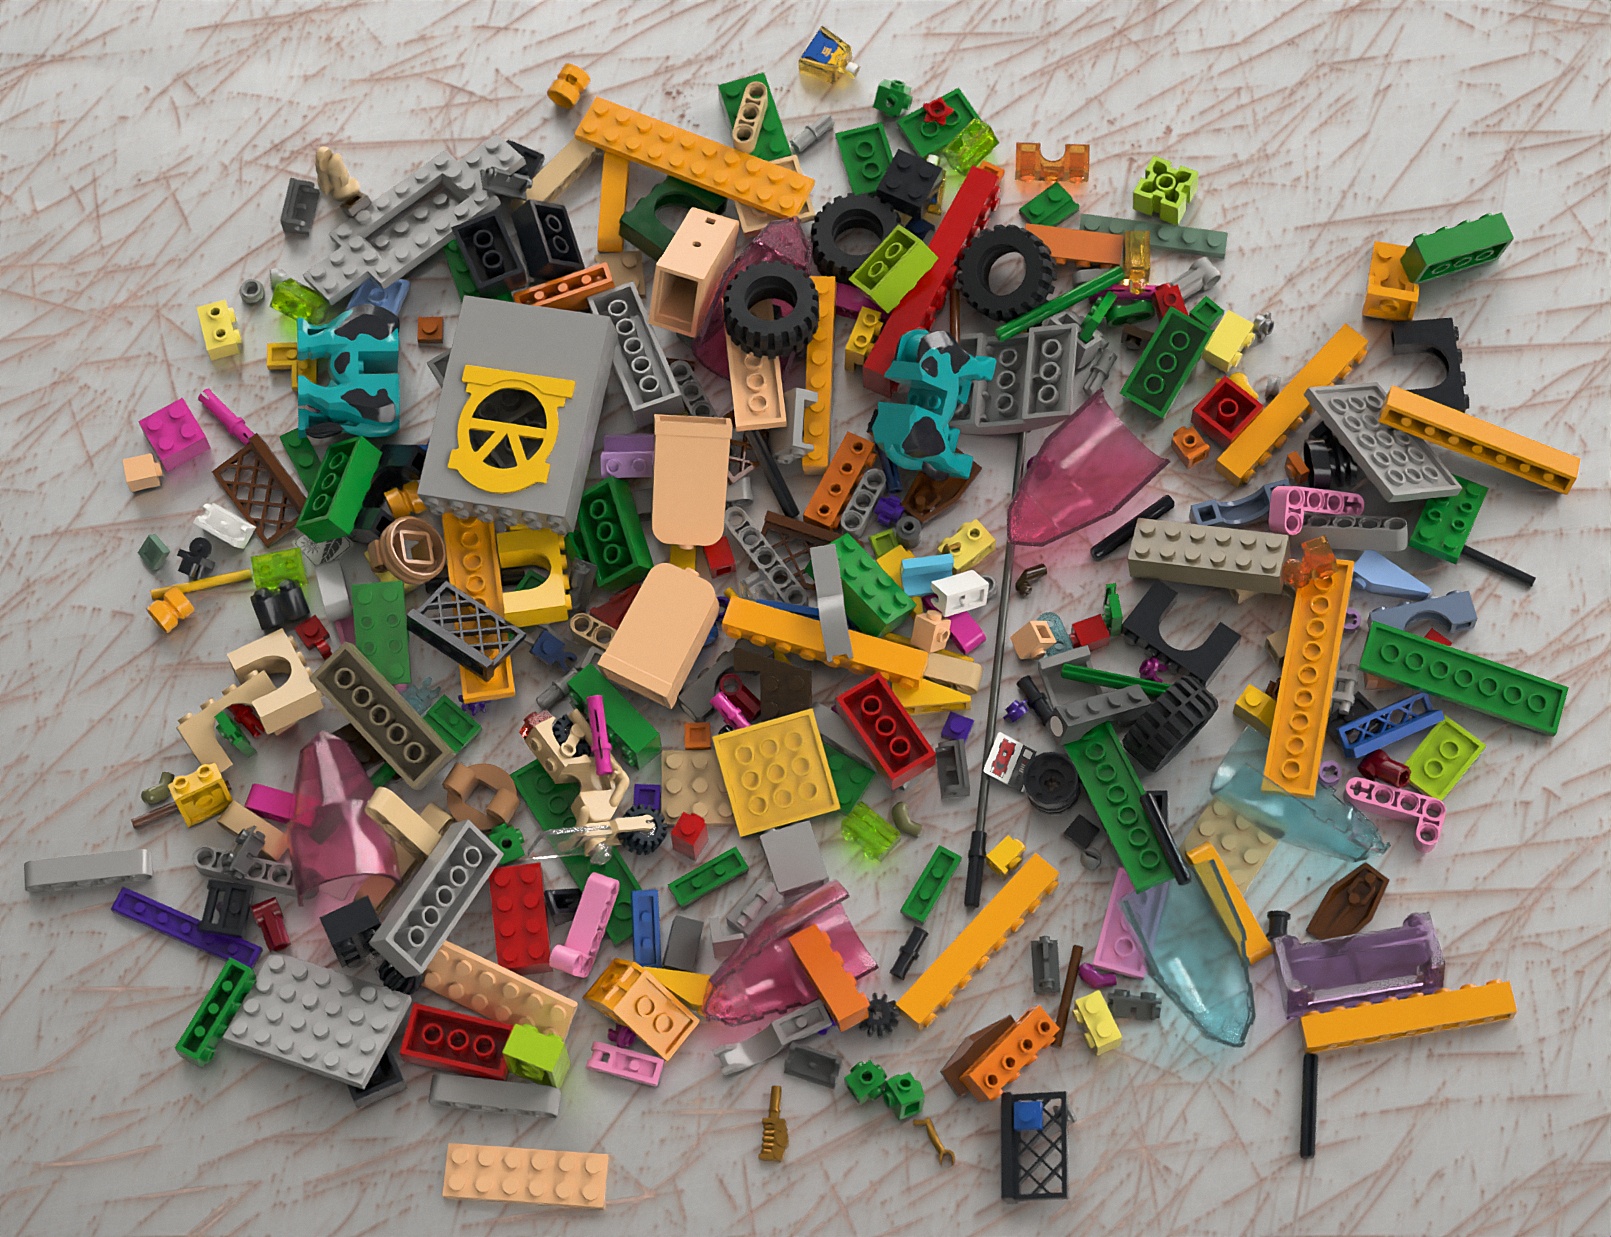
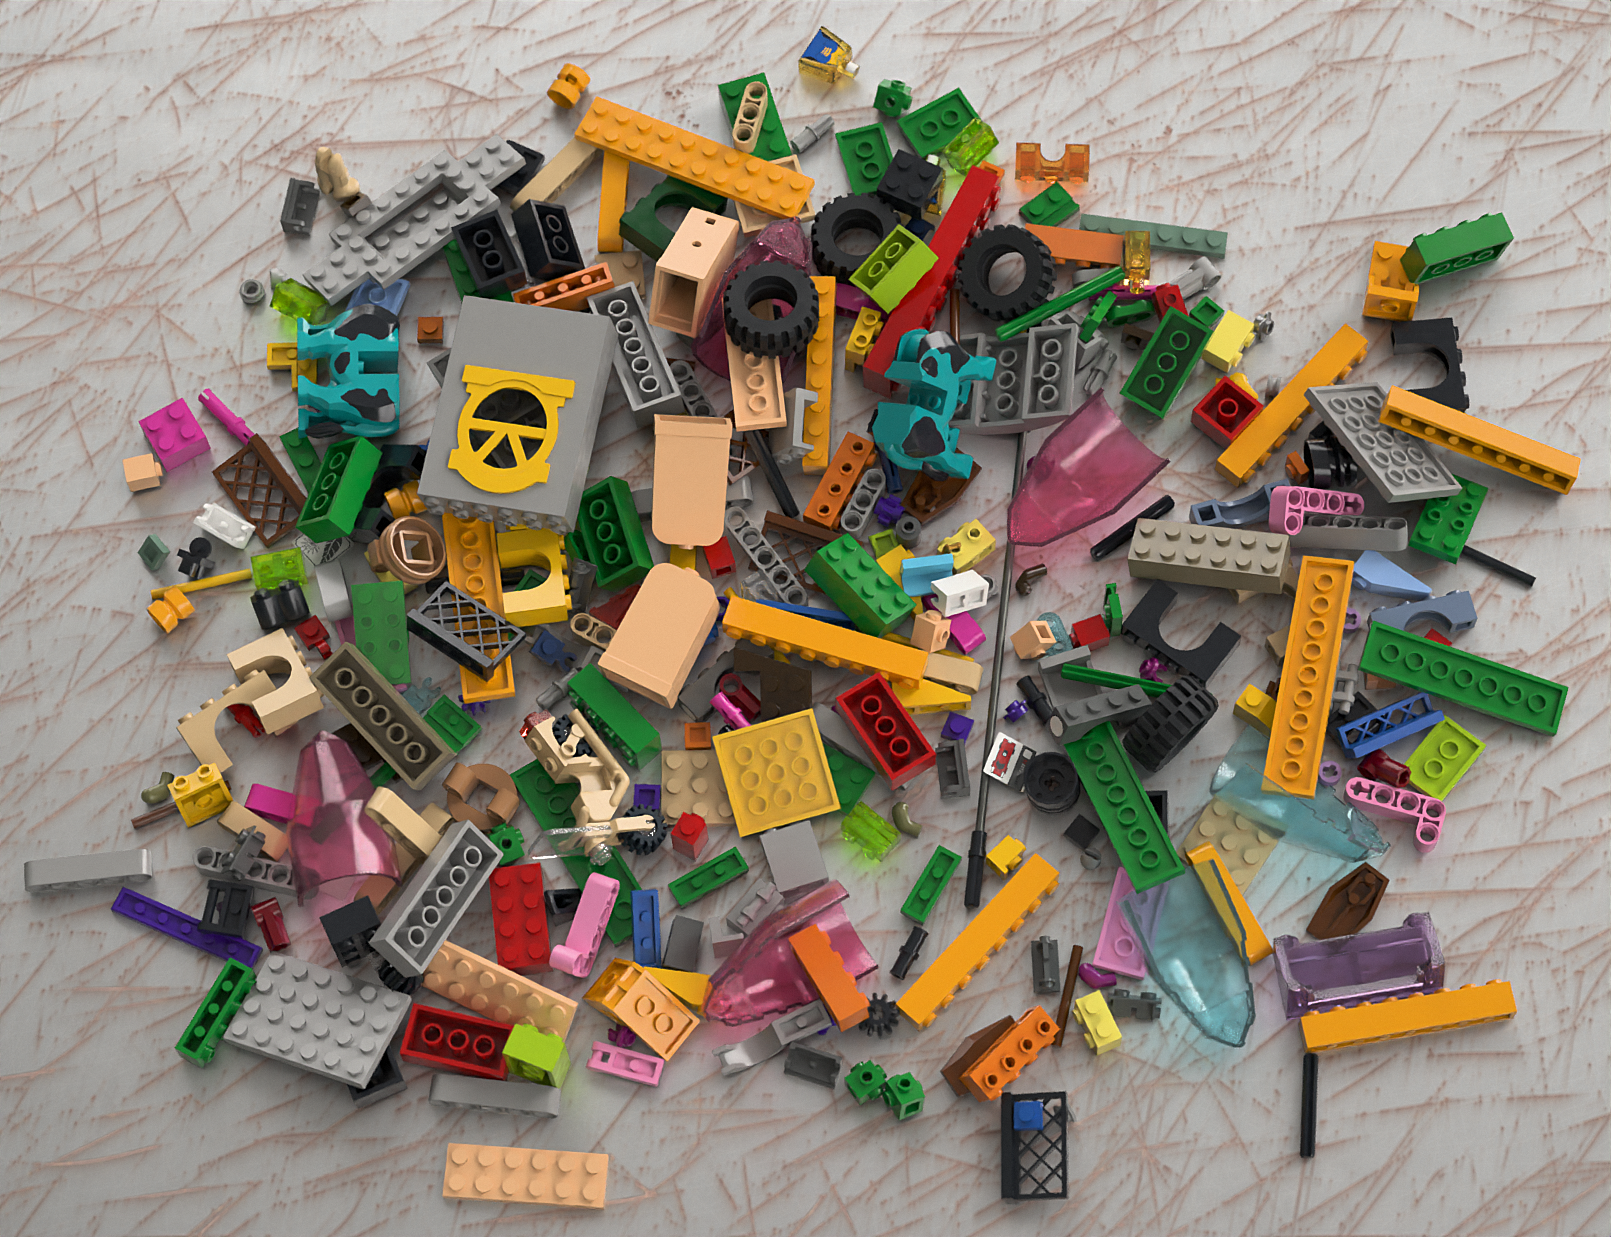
(218, 329): light yellow brick -> none
(233, 733): green plate -> none
(500, 182): dark grey hinge -> none
(603, 765): dark pink pin -> none
(627, 455): lavender panel -> none
(775, 1132): pearl gold piece -> none
(830, 601): light grey piece -> none
(935, 1139): pearl gold piece -> none
(938, 105): red plate -> none
(1165, 190): lime brick -> none
(1165, 839): black axle -> none
(1189, 453): orange brick -> none
(1277, 924): black bush -> none
(1317, 563): clear orange brick -> none

